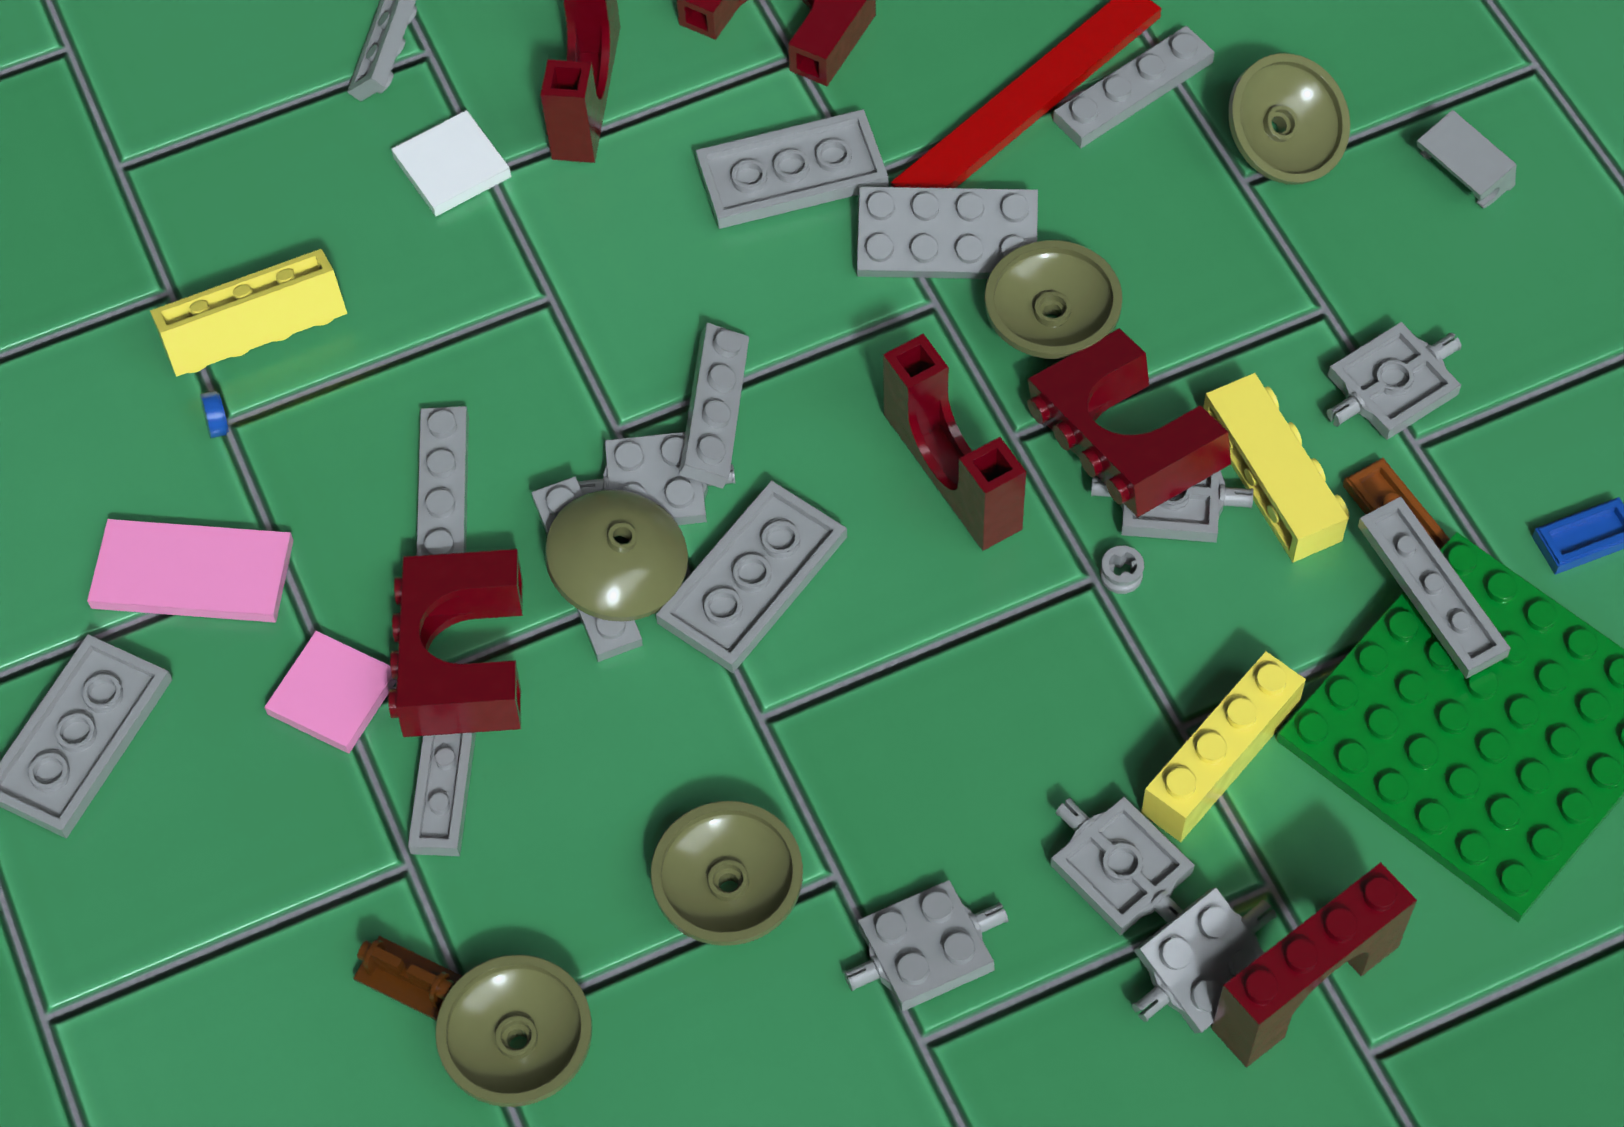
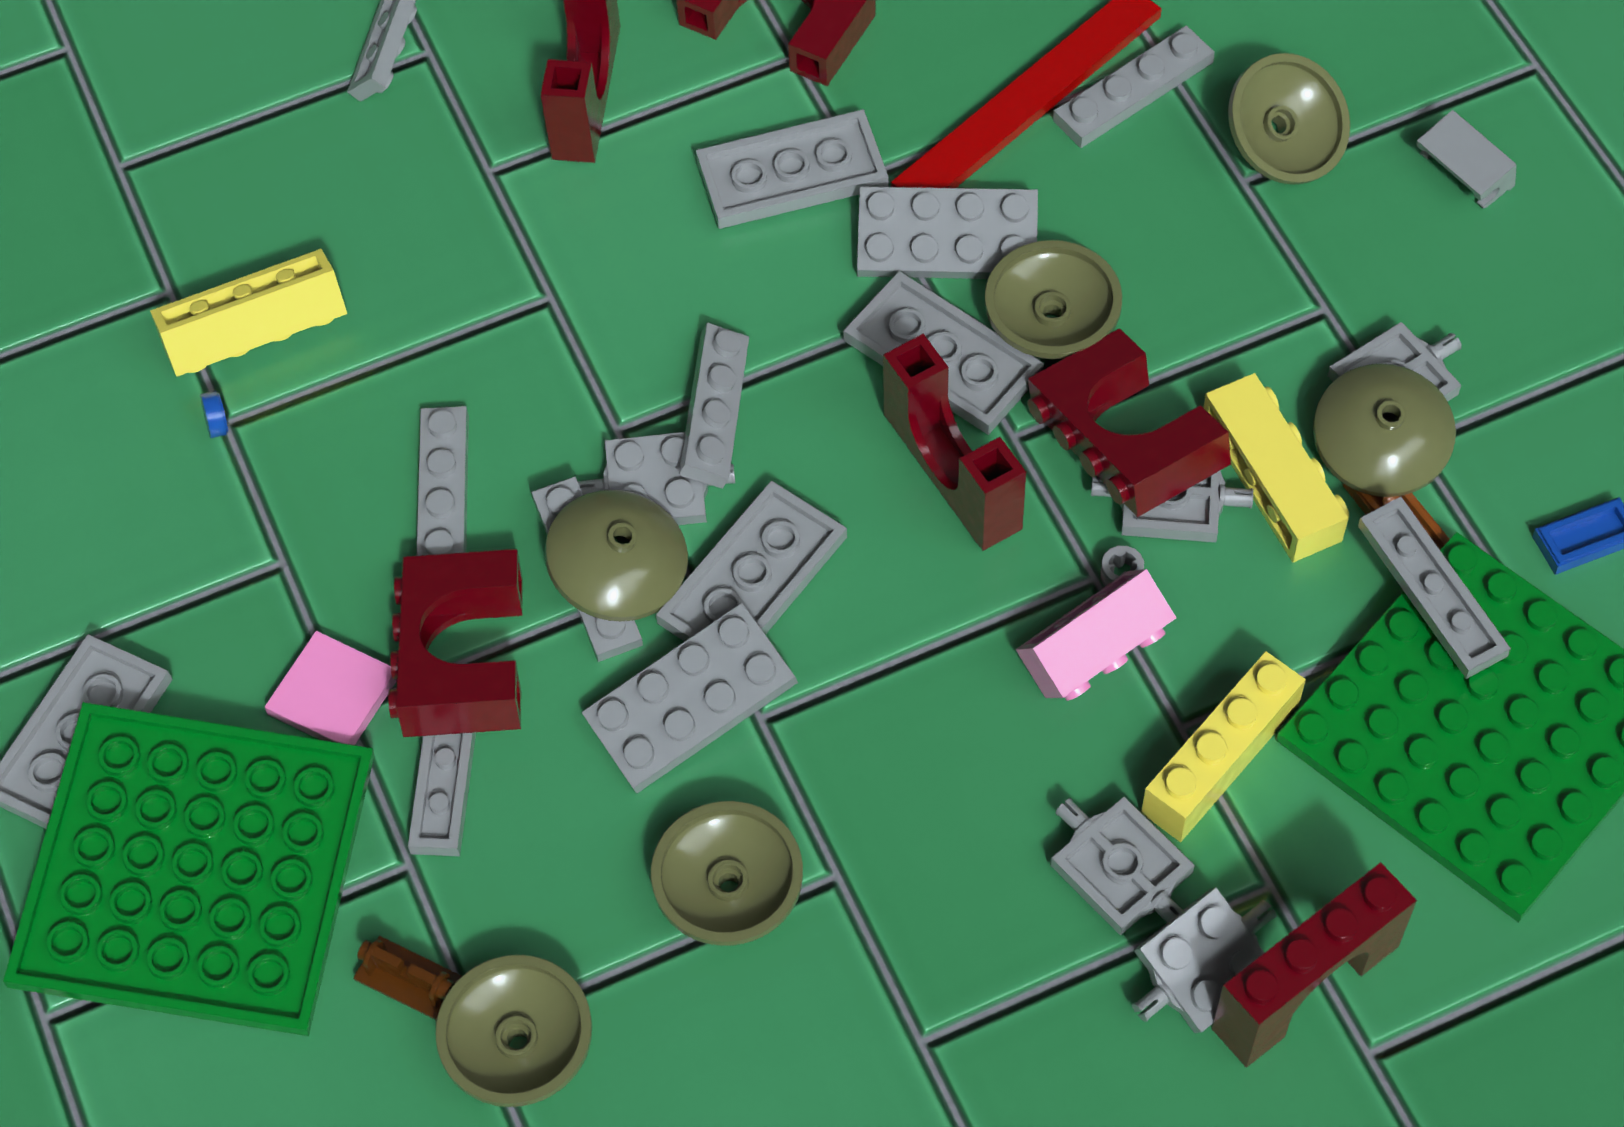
(191, 570): bright pink tile -> none
(192, 869): none -> green plate
(451, 163): white tile -> none
(689, 697): none -> light grey plate
(925, 945): light grey plate -> none
(984, 370): none -> light grey plate
(1097, 635): none -> bright pink brick
(1380, 454): none -> olive dish

